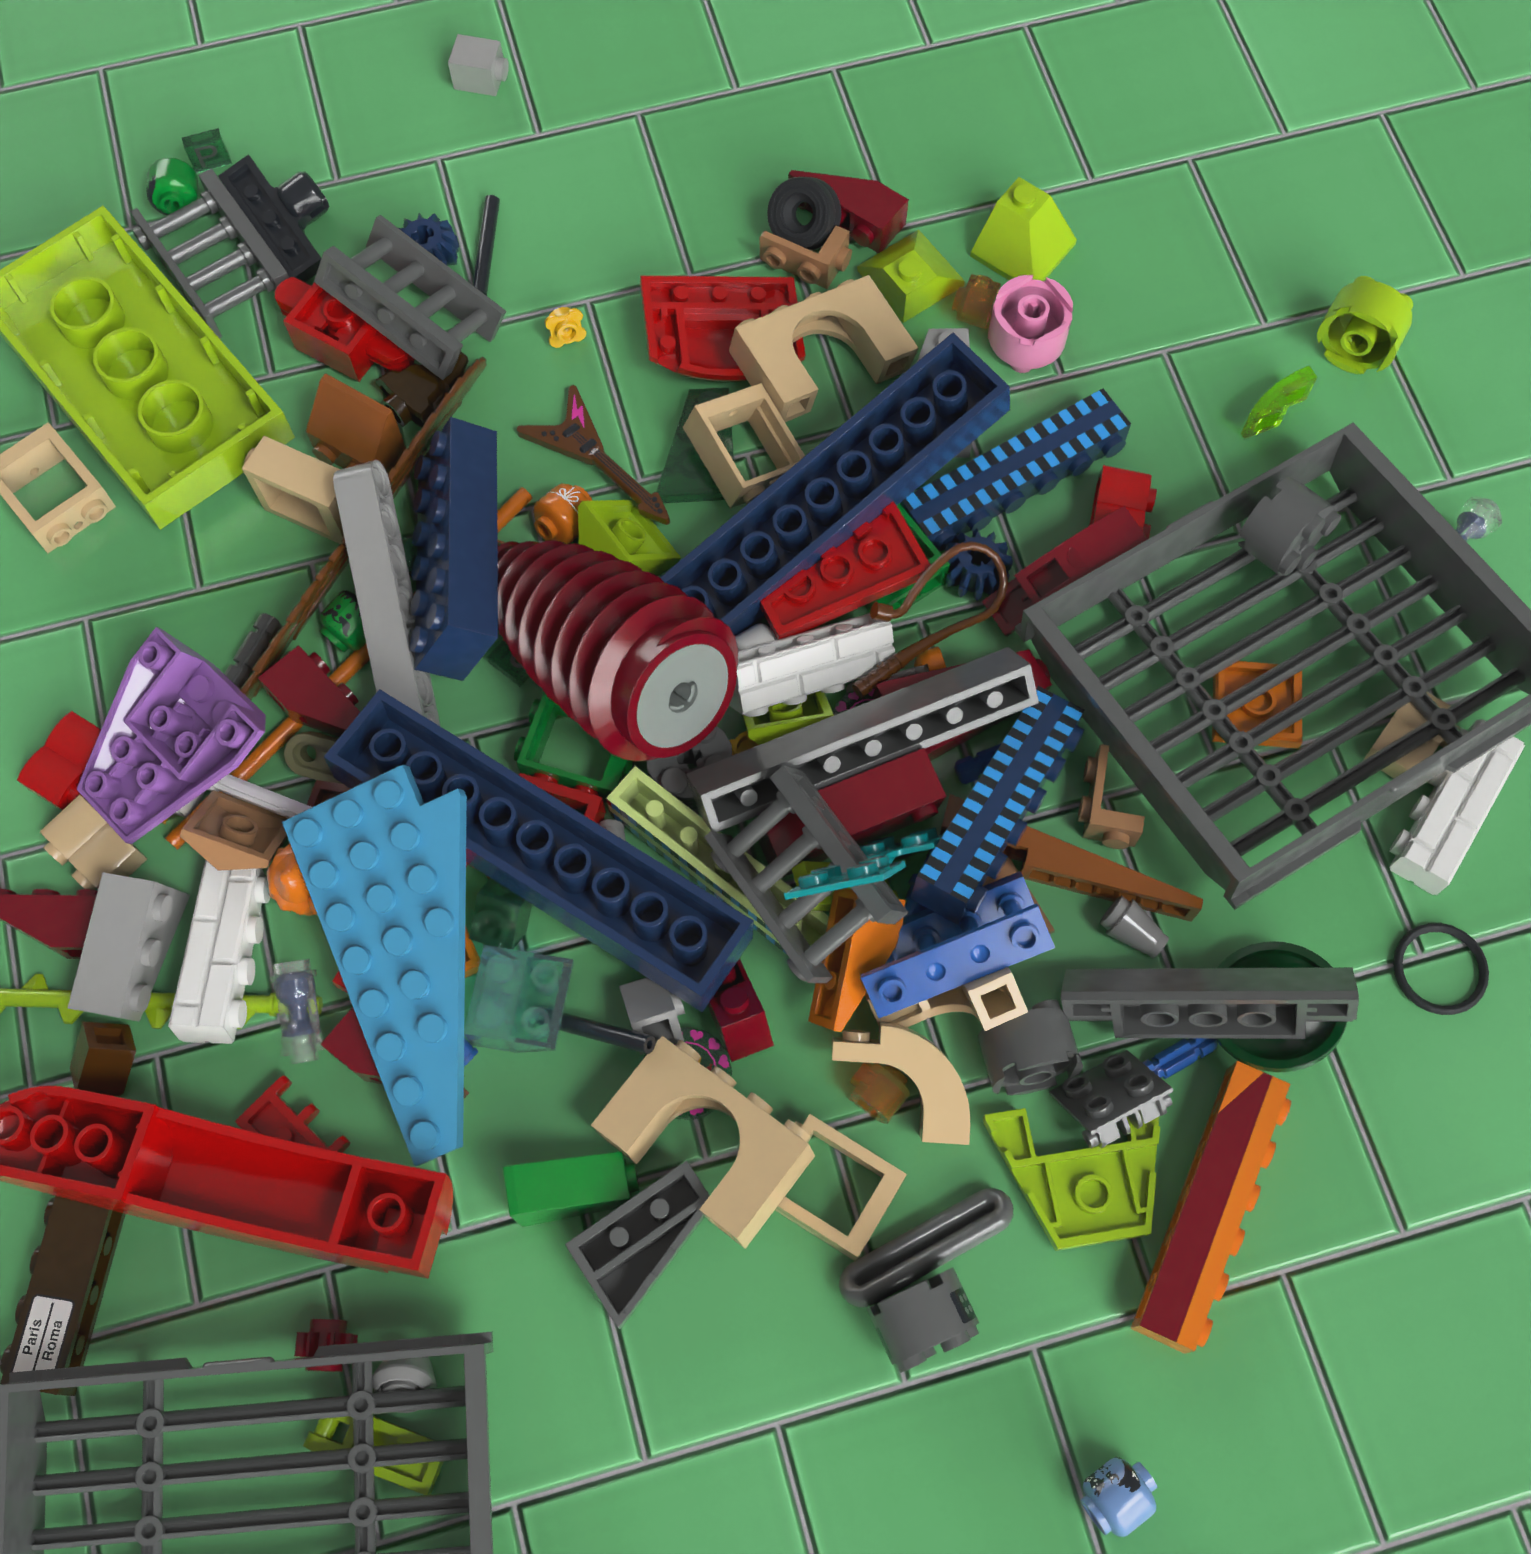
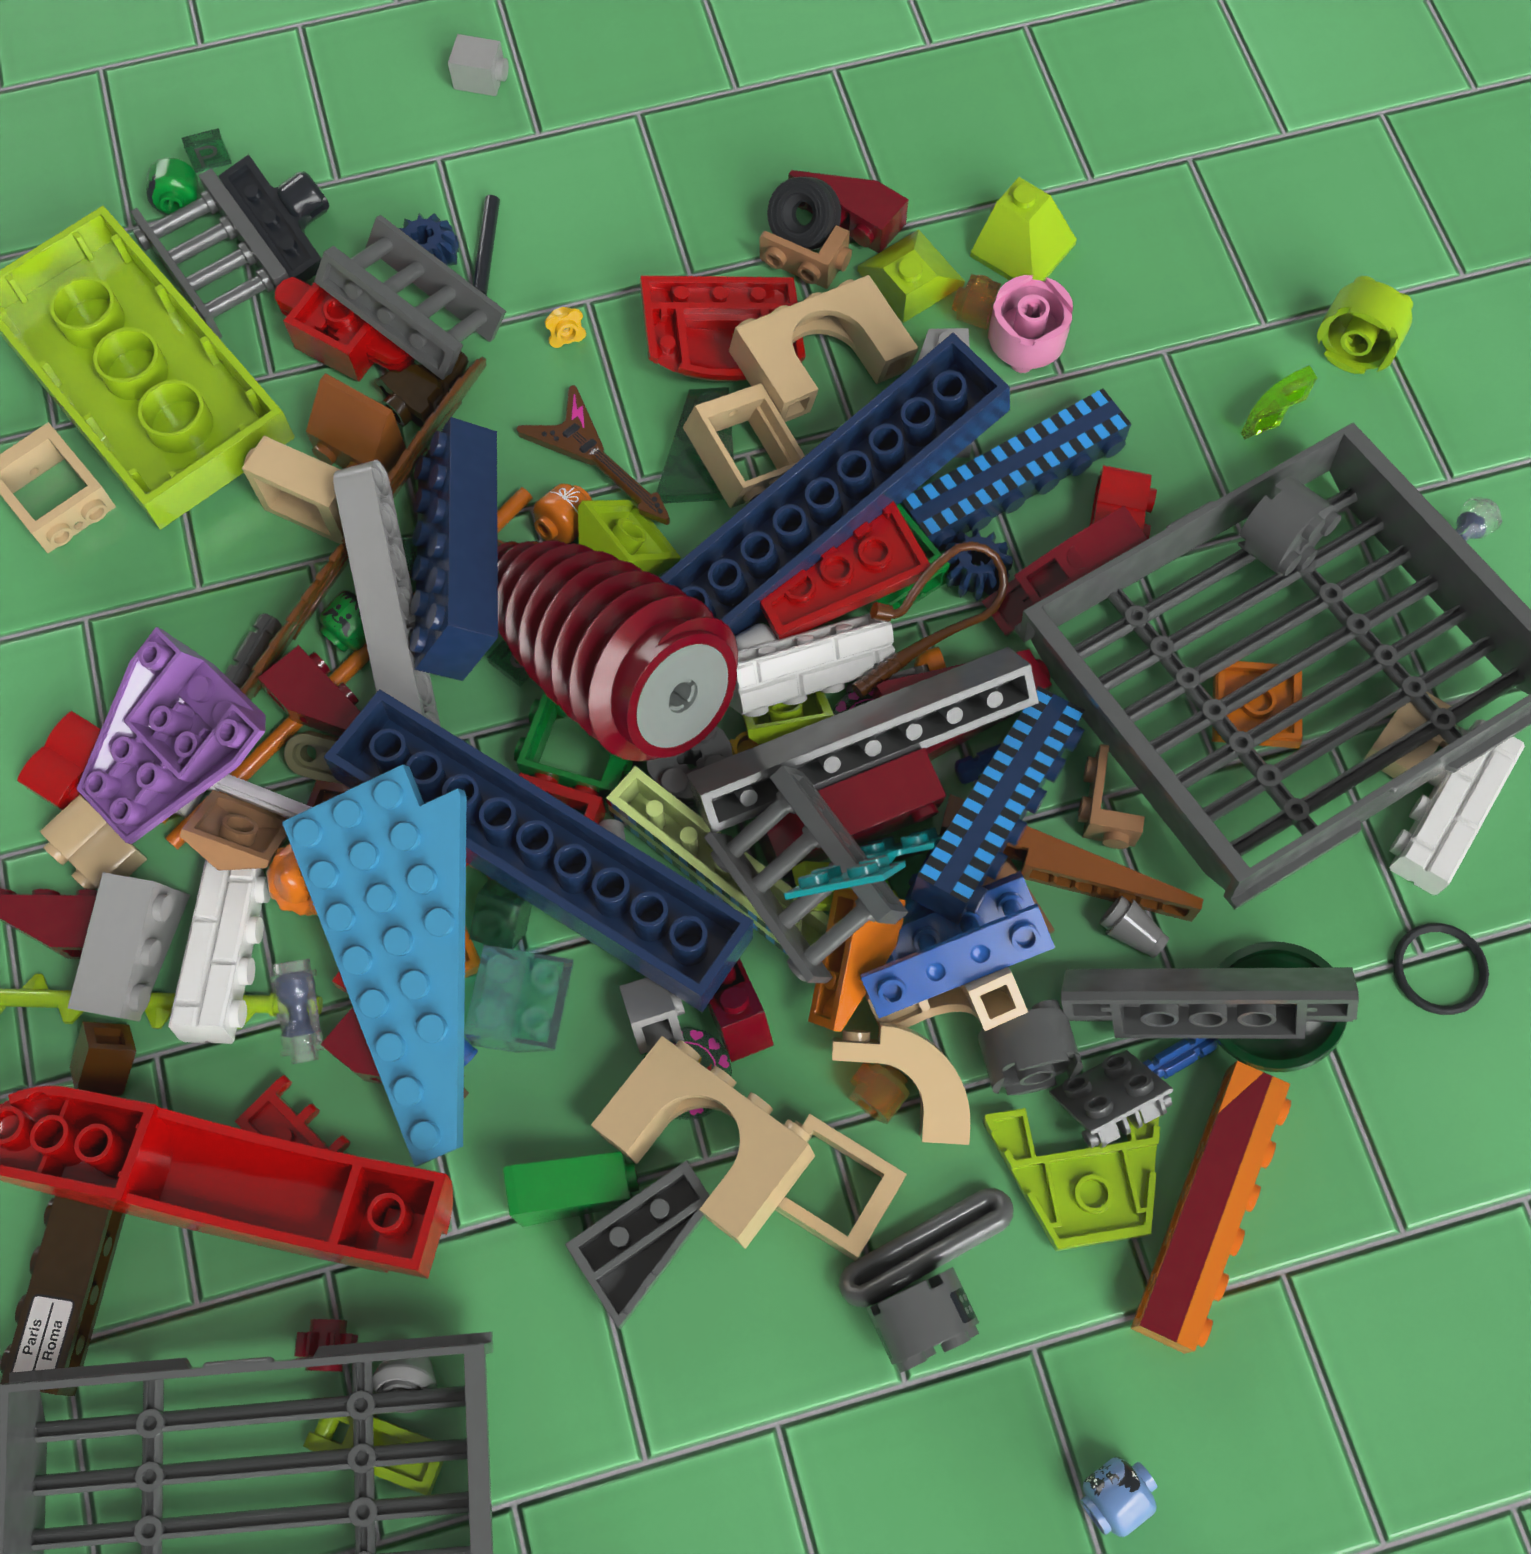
(607, 1033): black piece -> none

